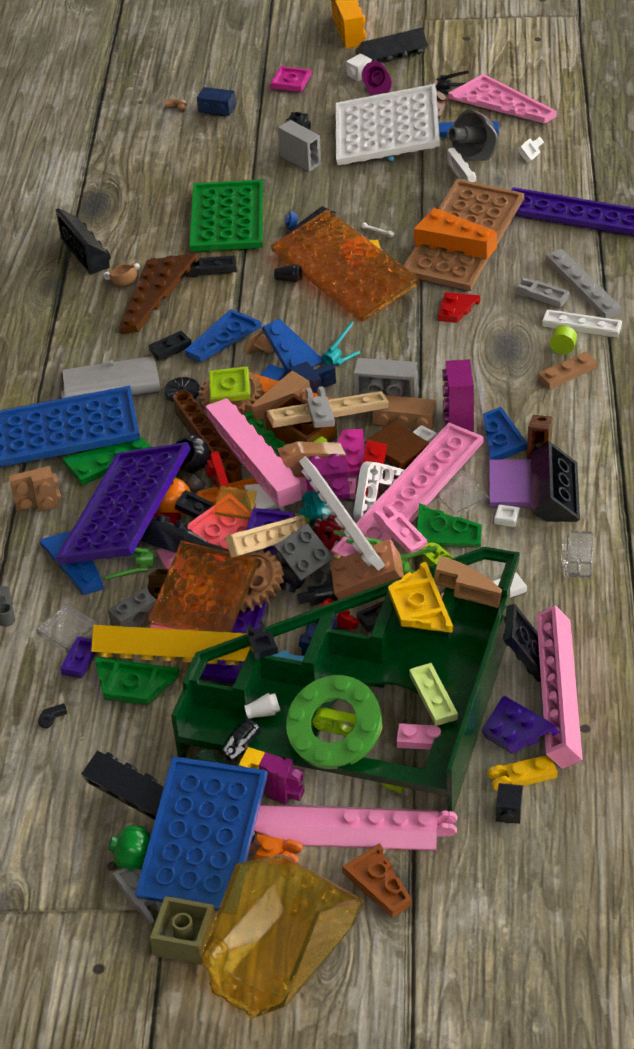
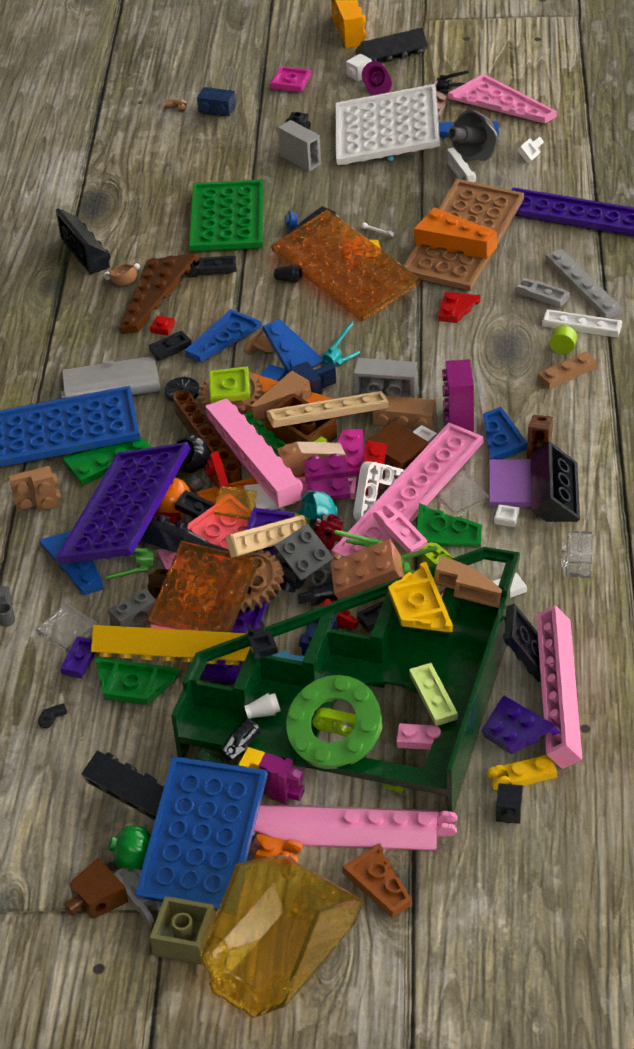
(96, 891): none -> reddish brown torso
(162, 325): none -> red plate
(319, 408): light grey hinge -> none
(343, 518): white plate -> none

